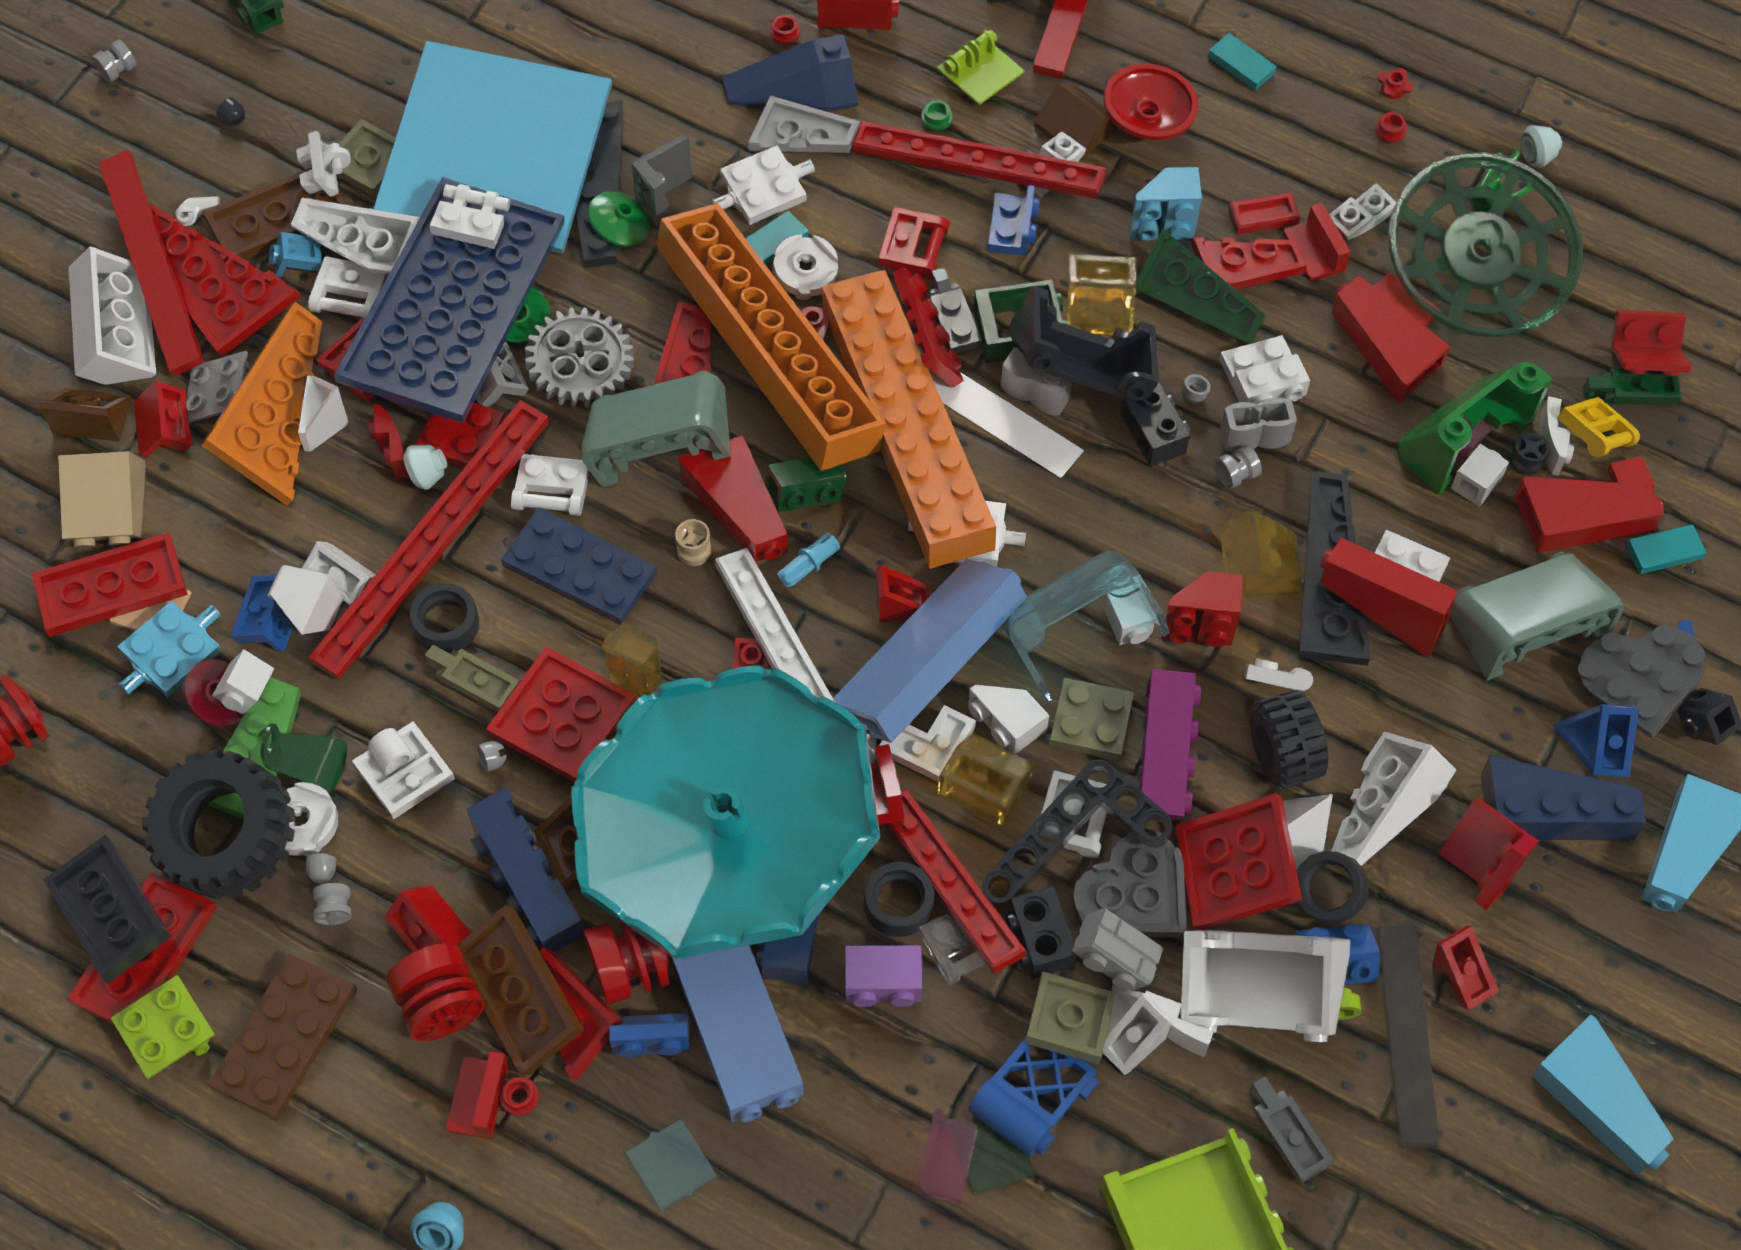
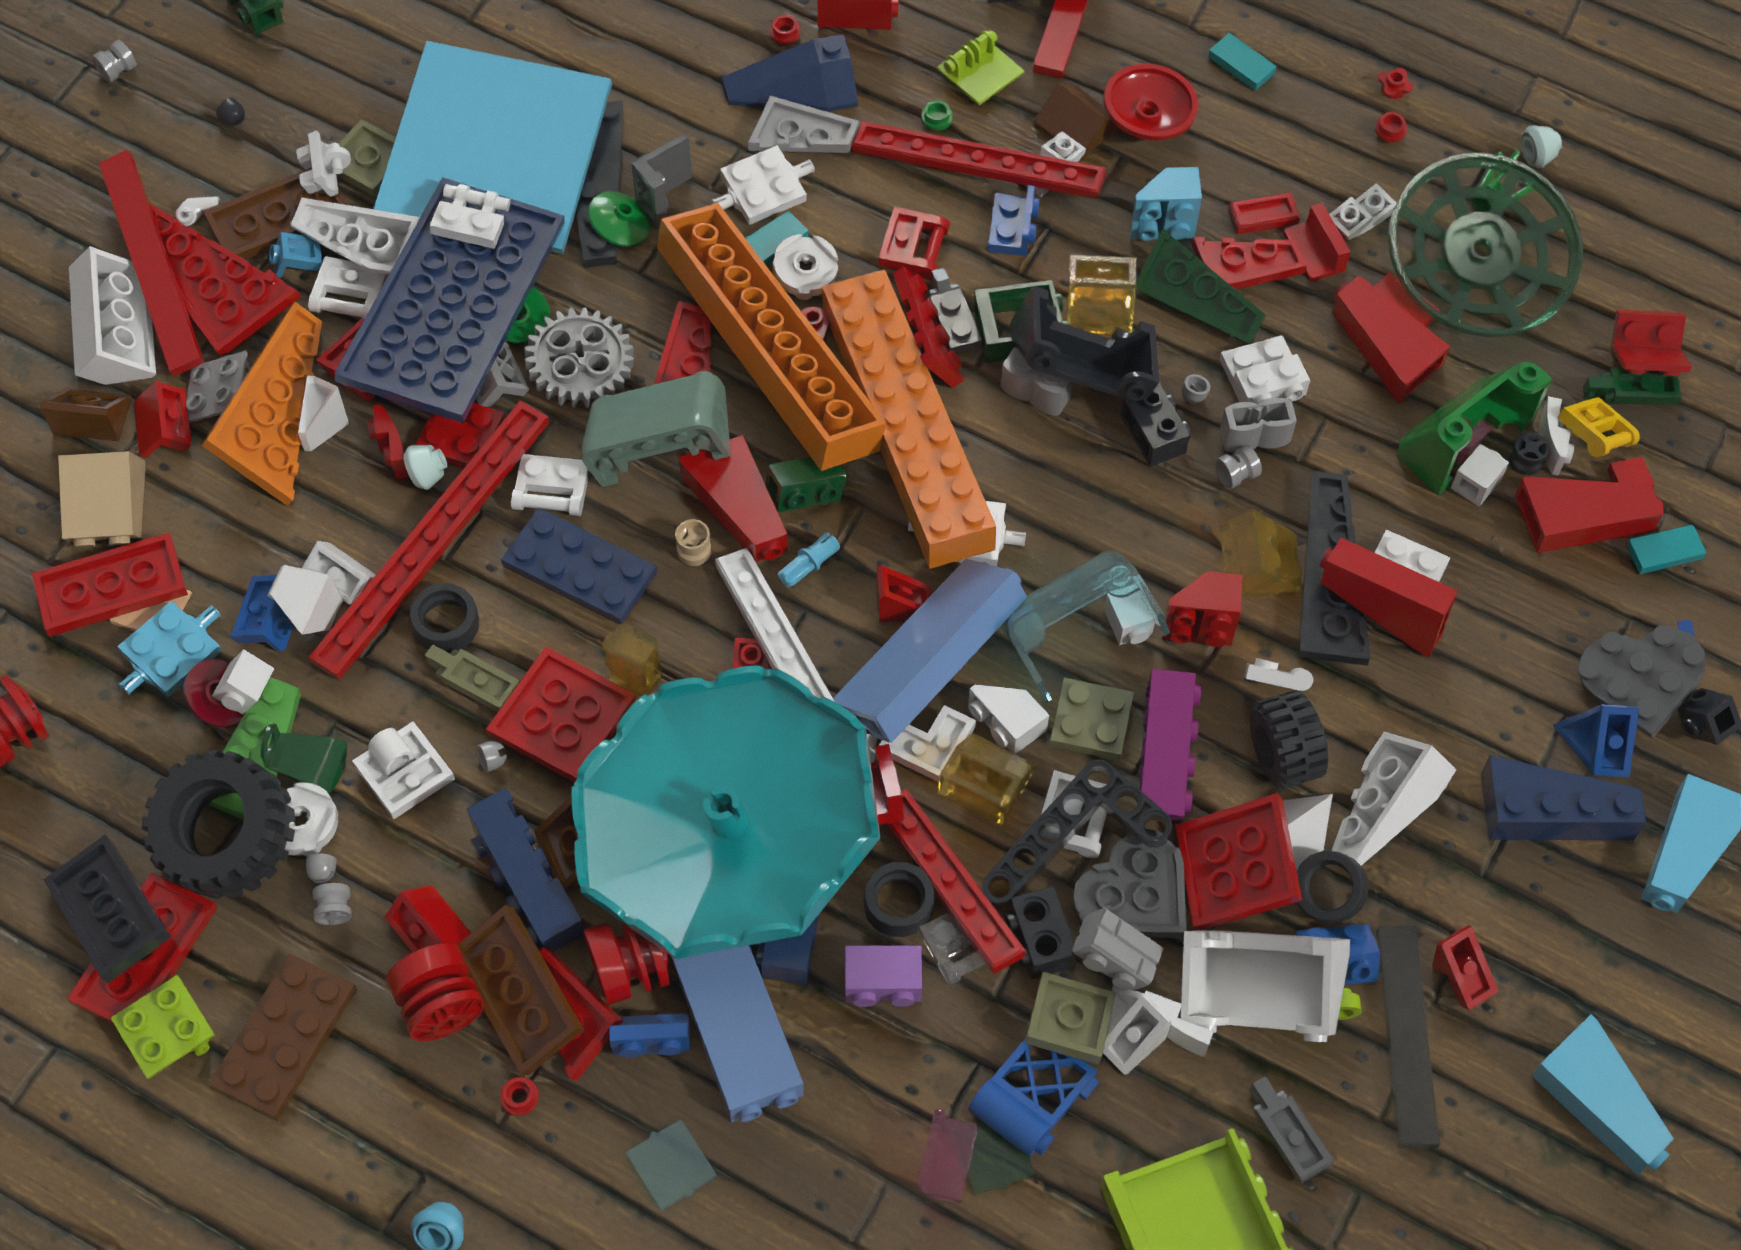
(478, 1096): red panel -> none
(1008, 424): white sticker -> none
(1488, 850): red bracket -> none
(1533, 610): sand green windscreen -> none

